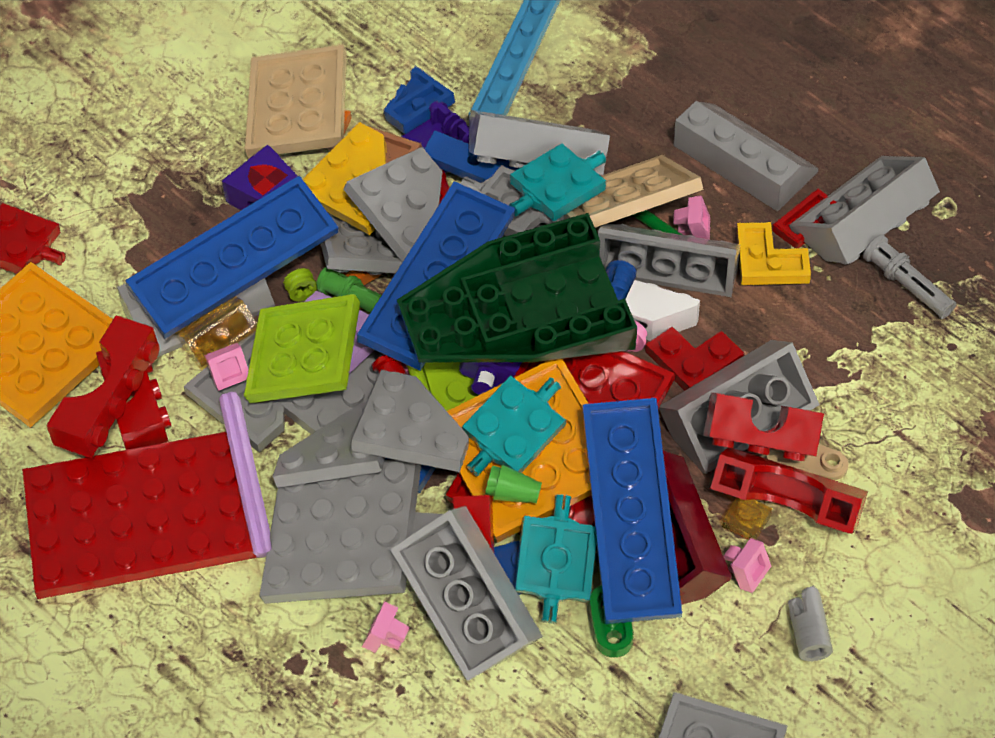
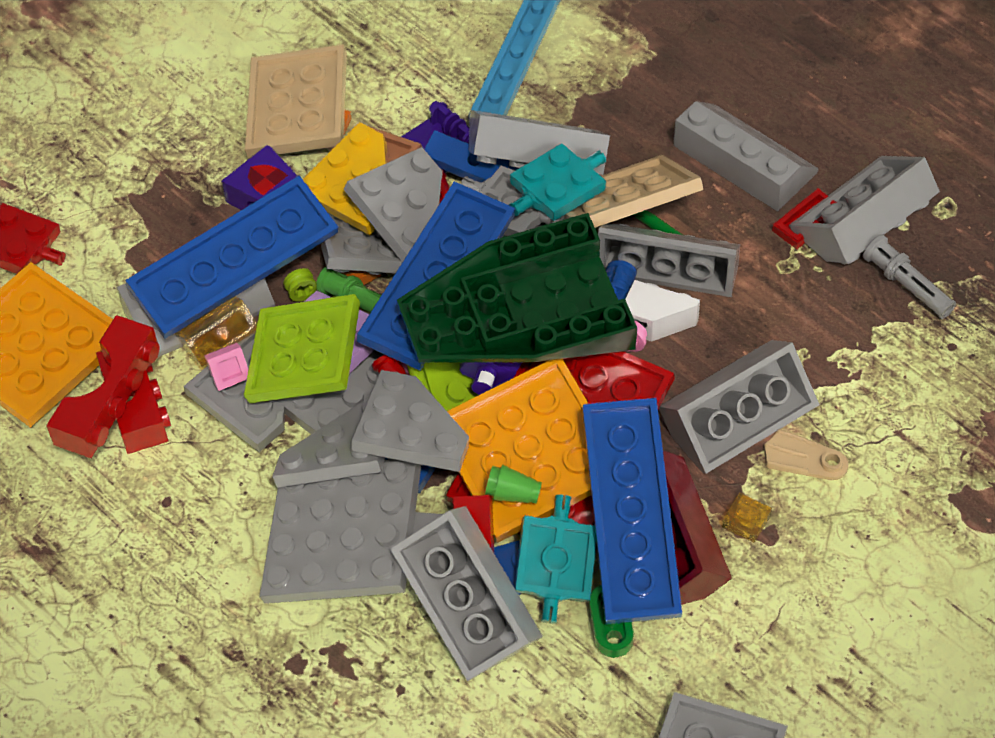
(134, 515): red plate -> none
(246, 473): lavender axle -> none
(386, 630): bright pink tile -> none
(413, 101): blue wing -> none
(514, 425): teal plate -> none
(692, 364): red plate -> none
(693, 219): bright pink tile -> none
(748, 564): bright pink tile -> none
(765, 265): yellow plate -> none
(794, 433): red arch -> none
(810, 626): light grey hinge -> none
(819, 497): red arch -> none

